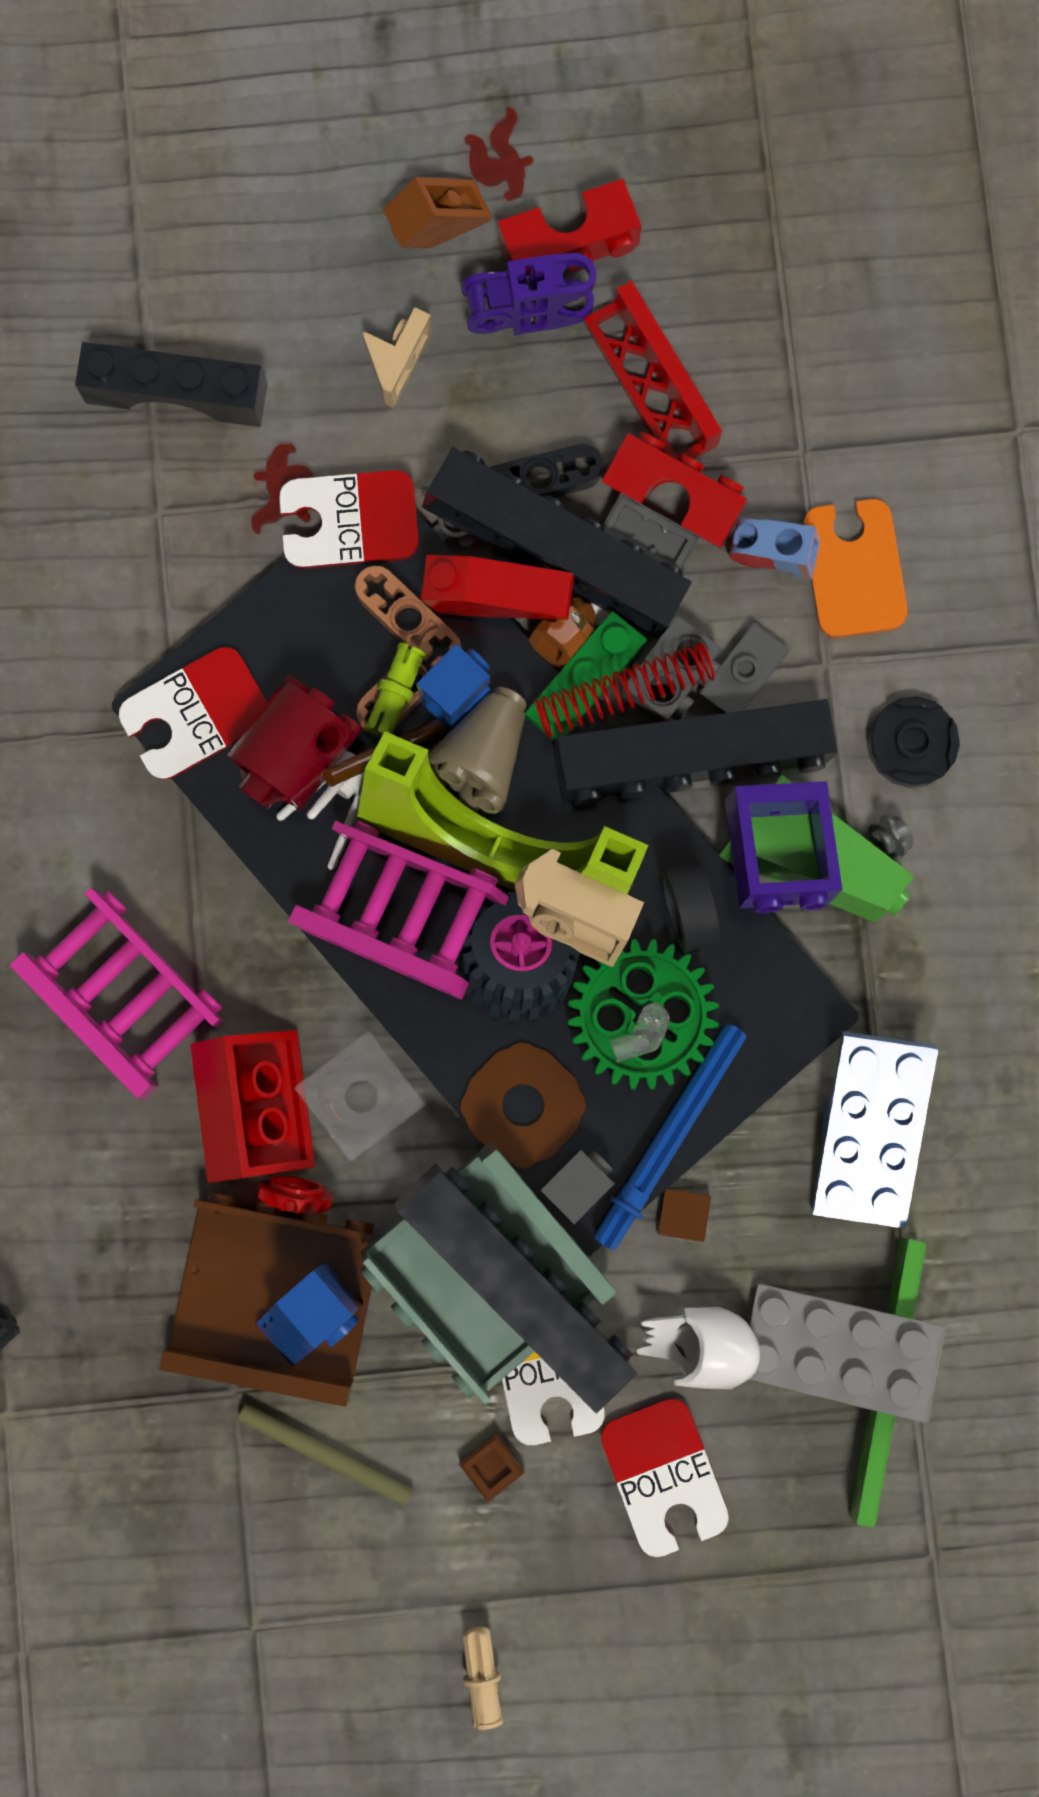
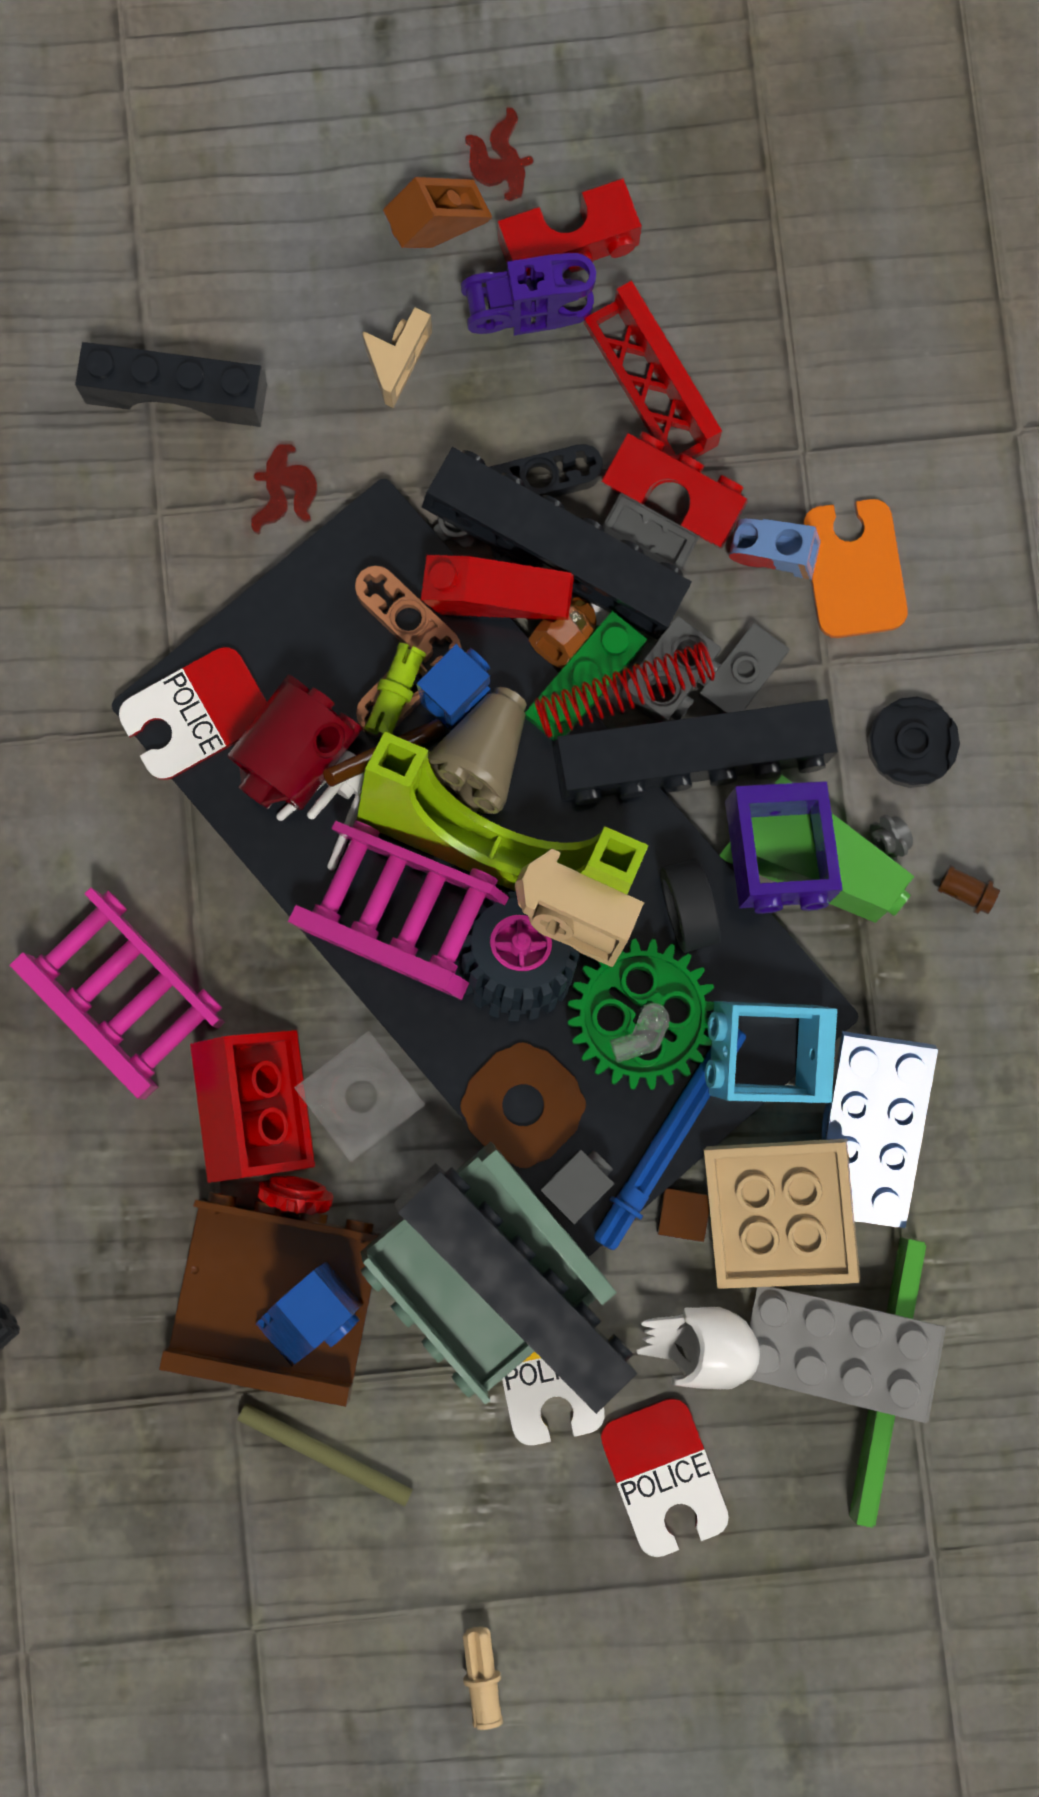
(362, 517): piece -> none
(491, 1467): reddish brown tile -> none
(782, 1214): none -> tan plate
(814, 1053): none -> medium azure window
(969, 890): none -> reddish brown pin

